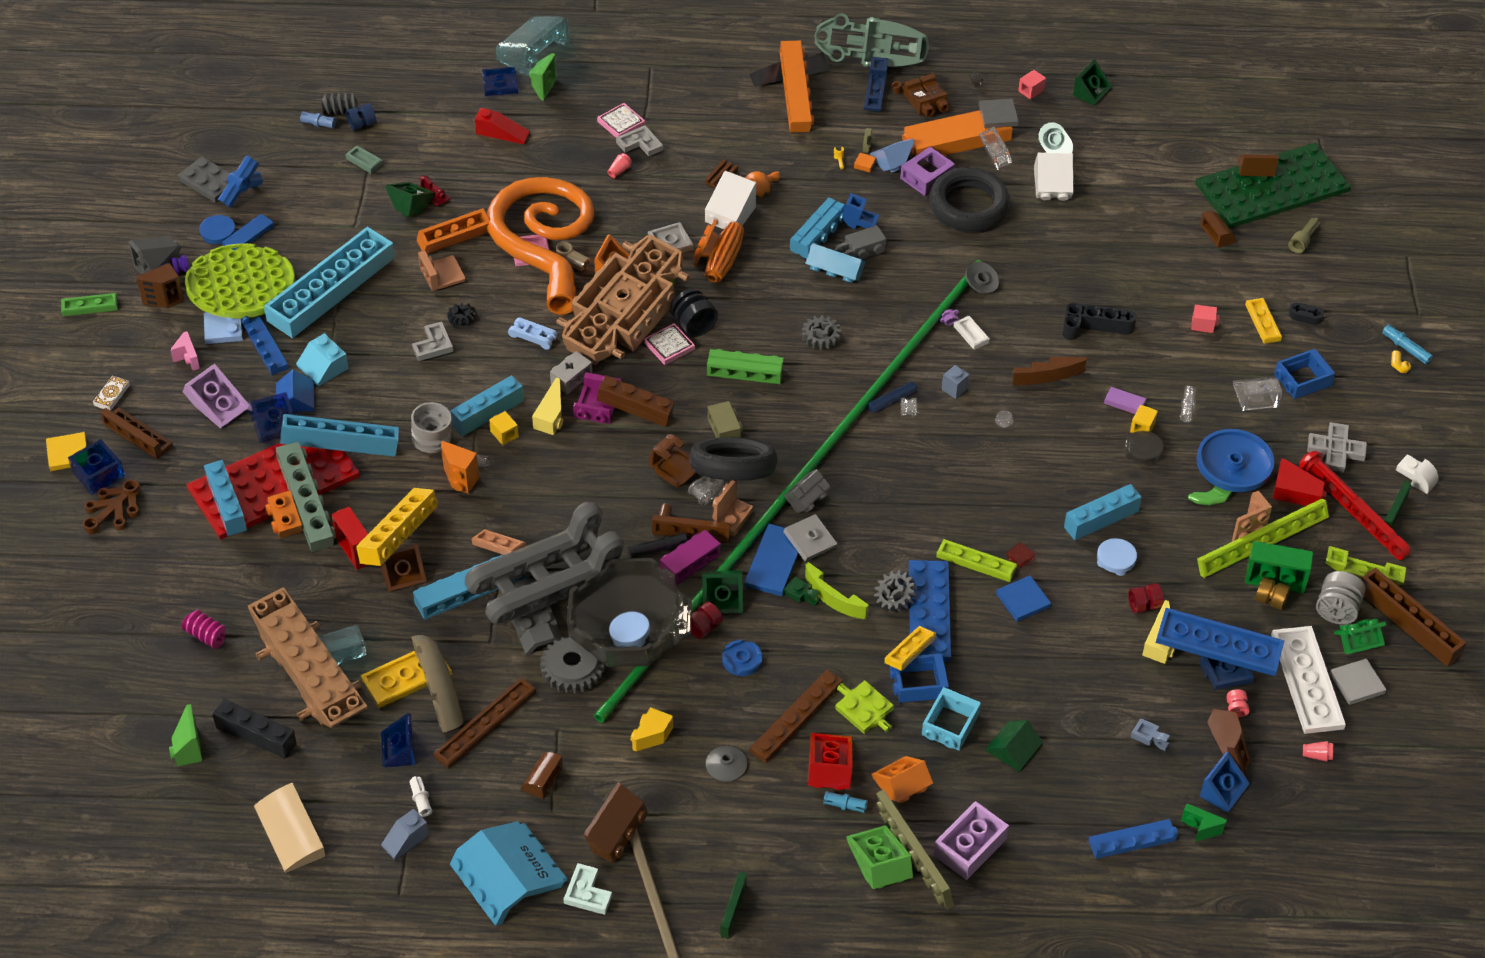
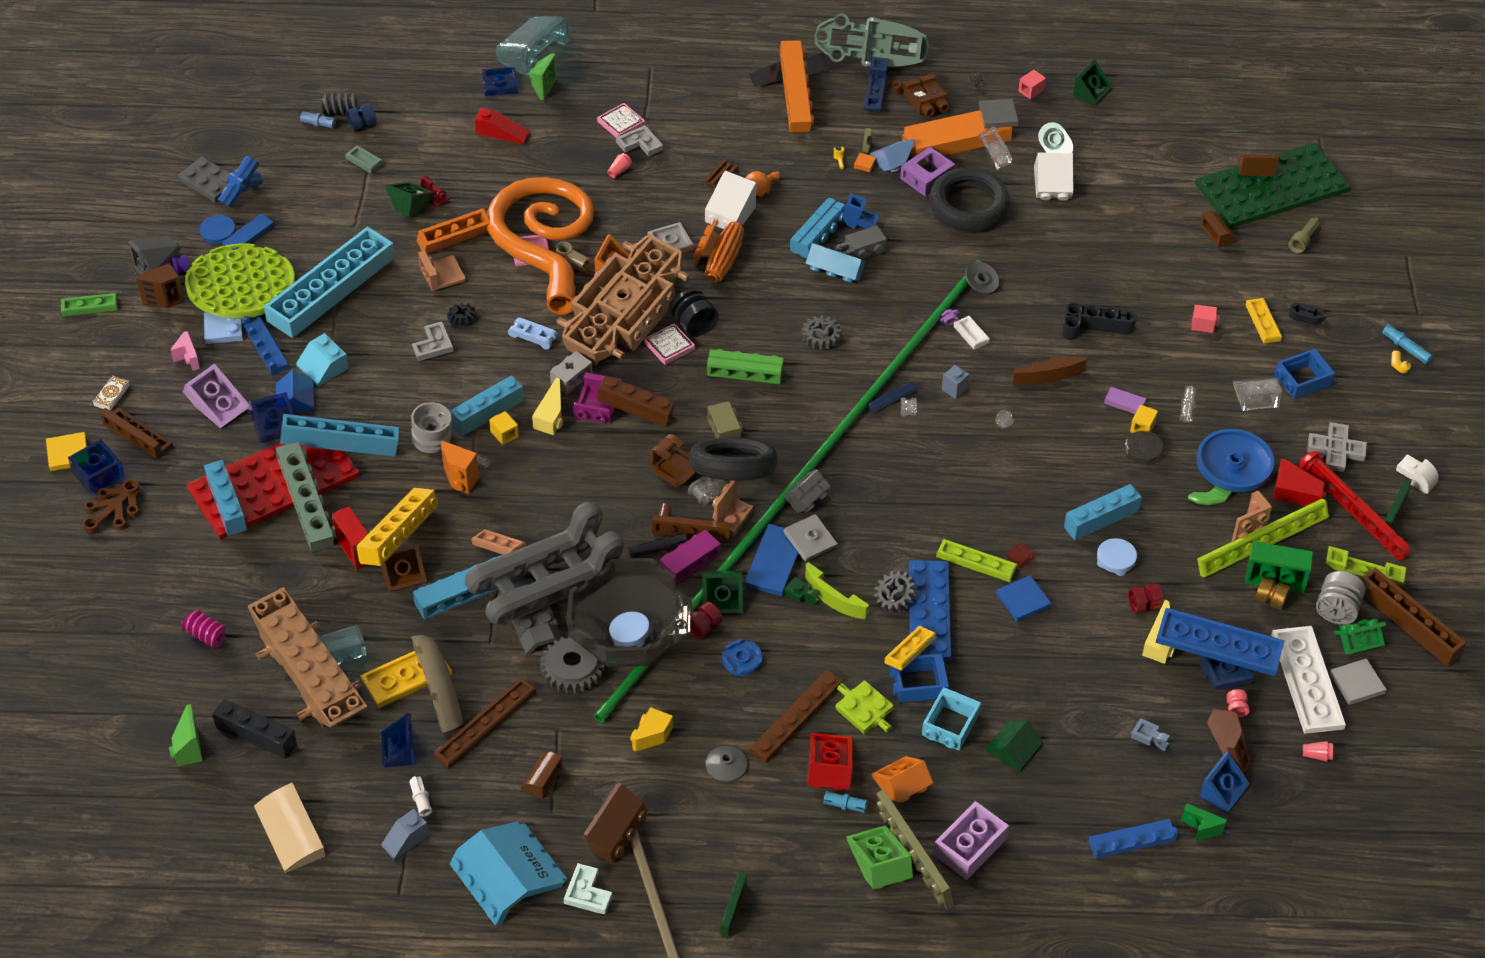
(284, 514): orange brick -> none

